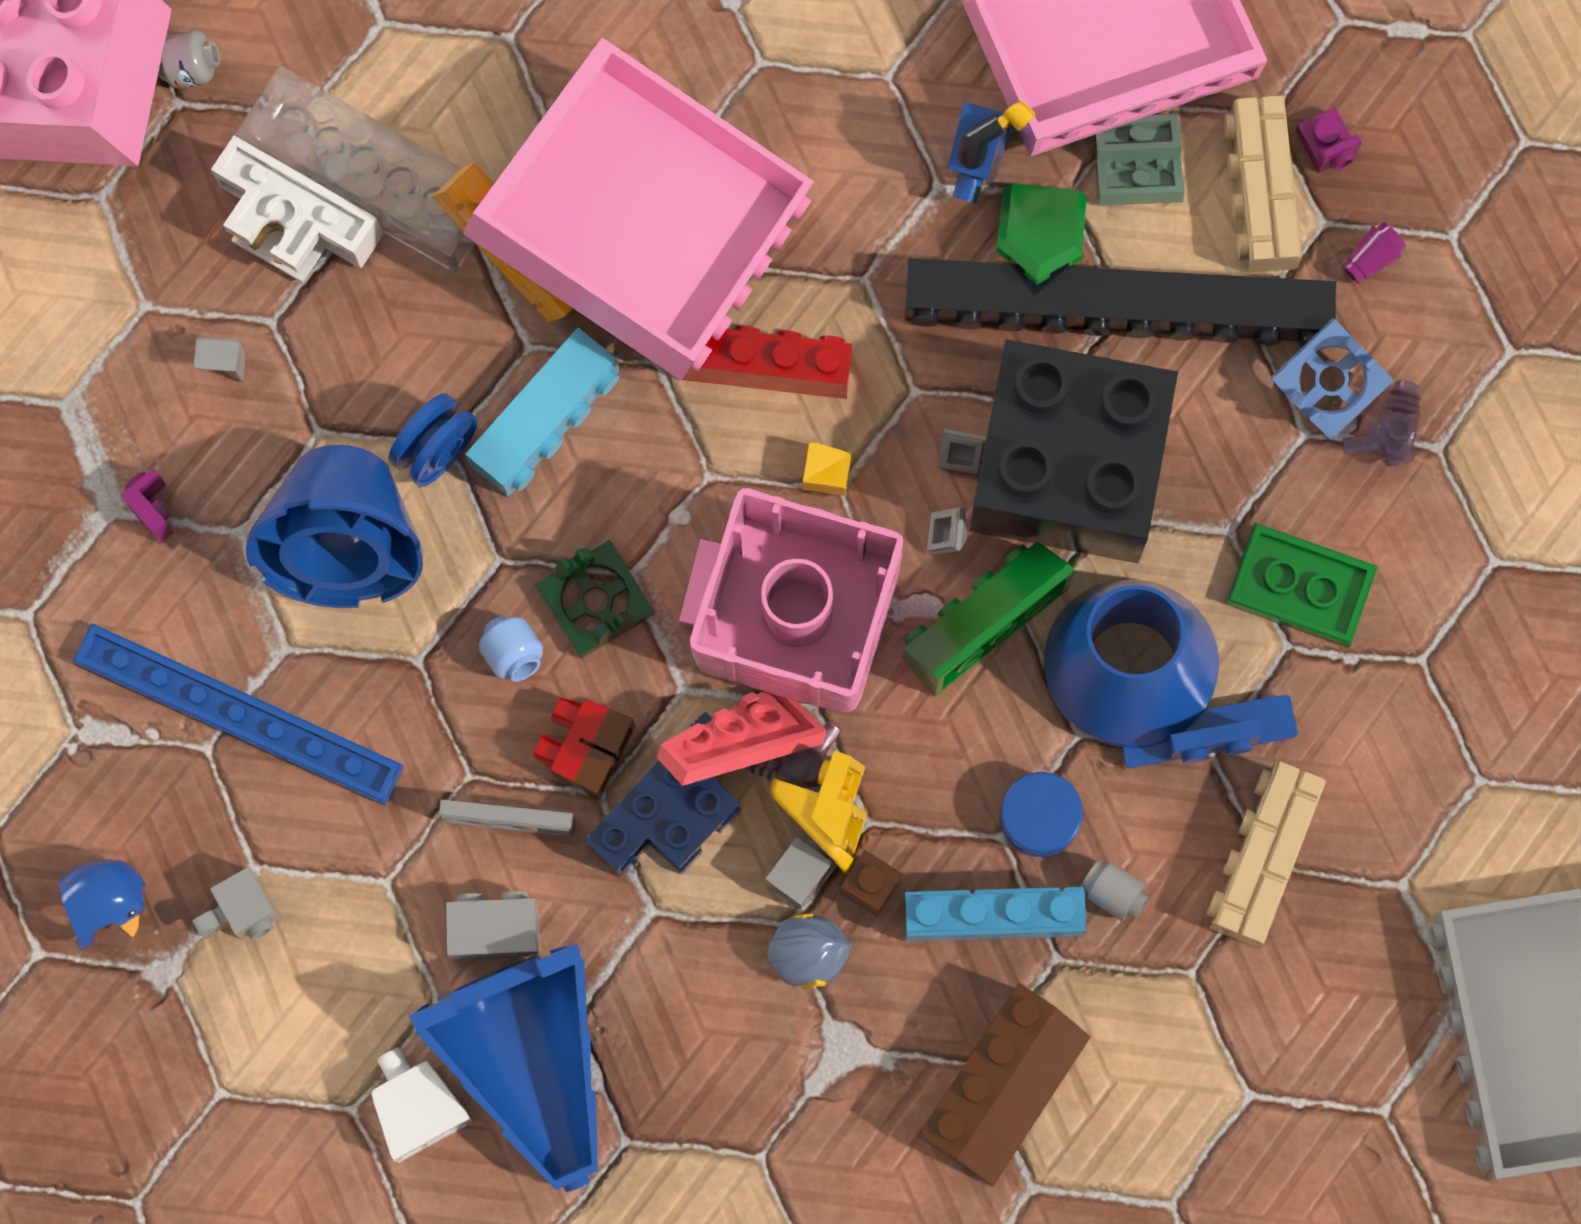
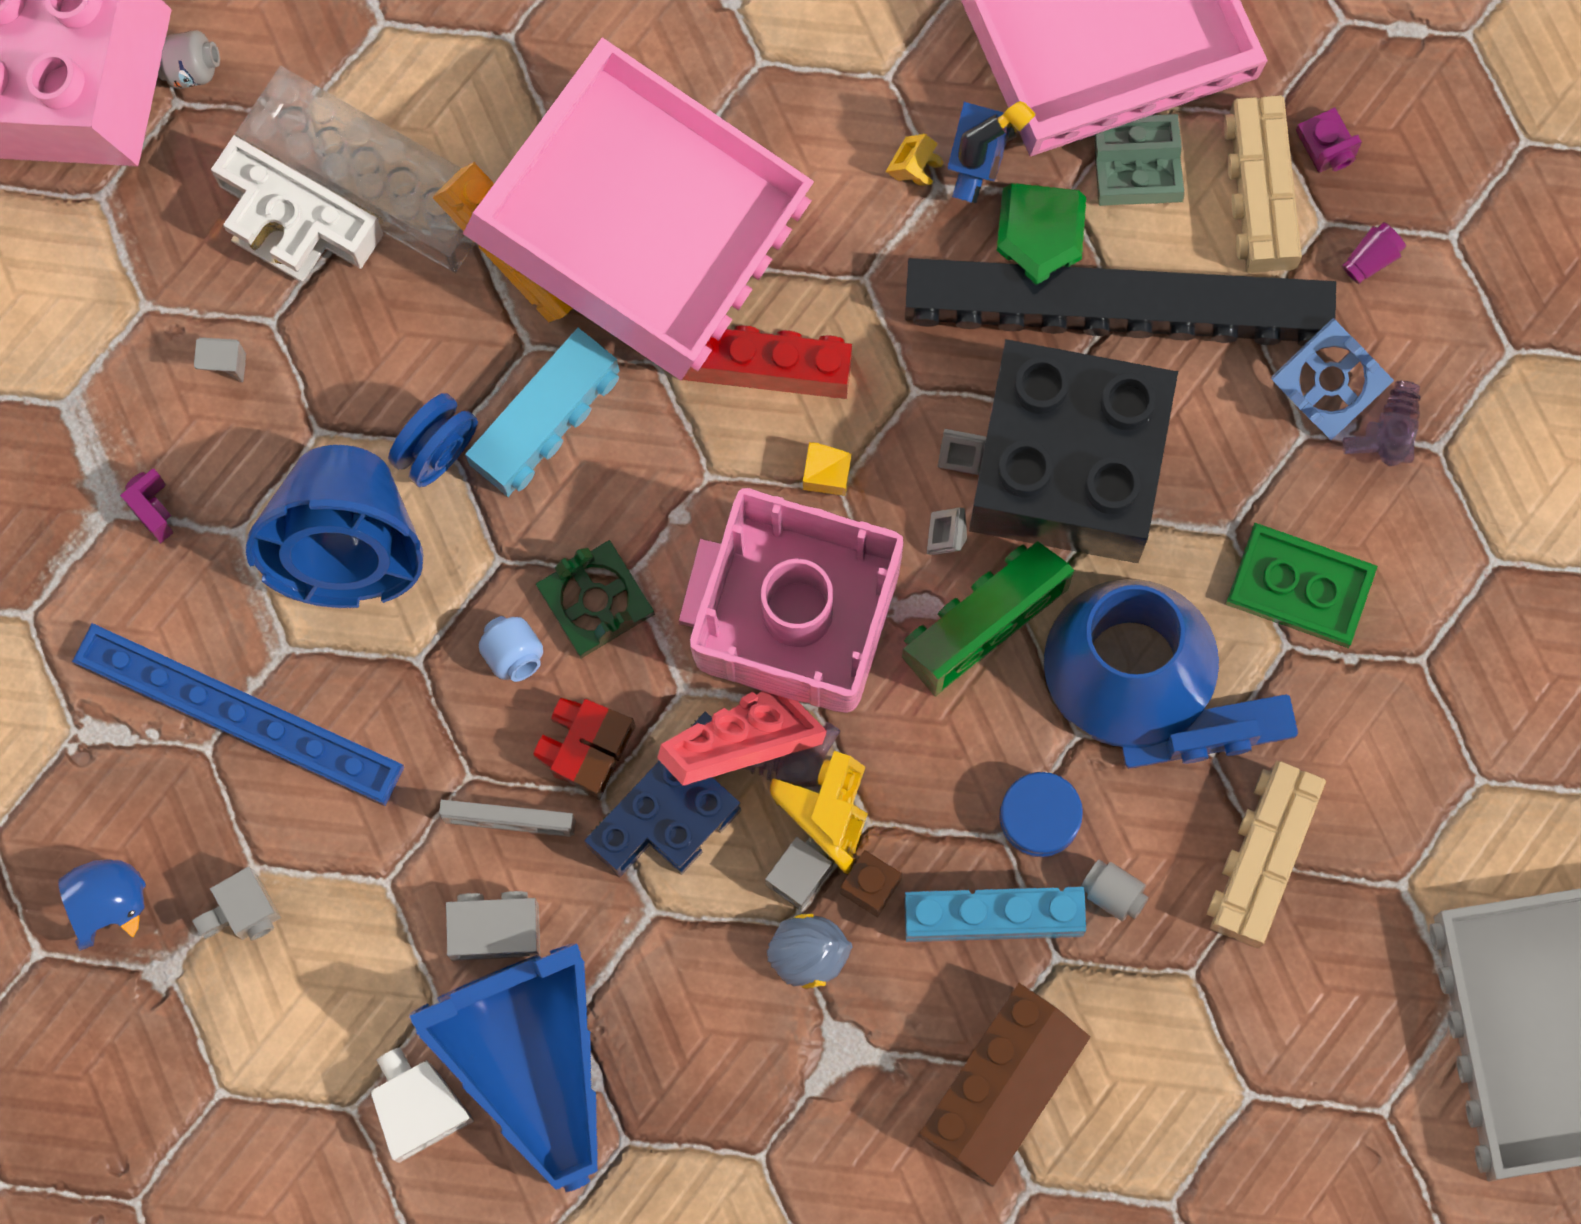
(912, 158): none -> yellow tile

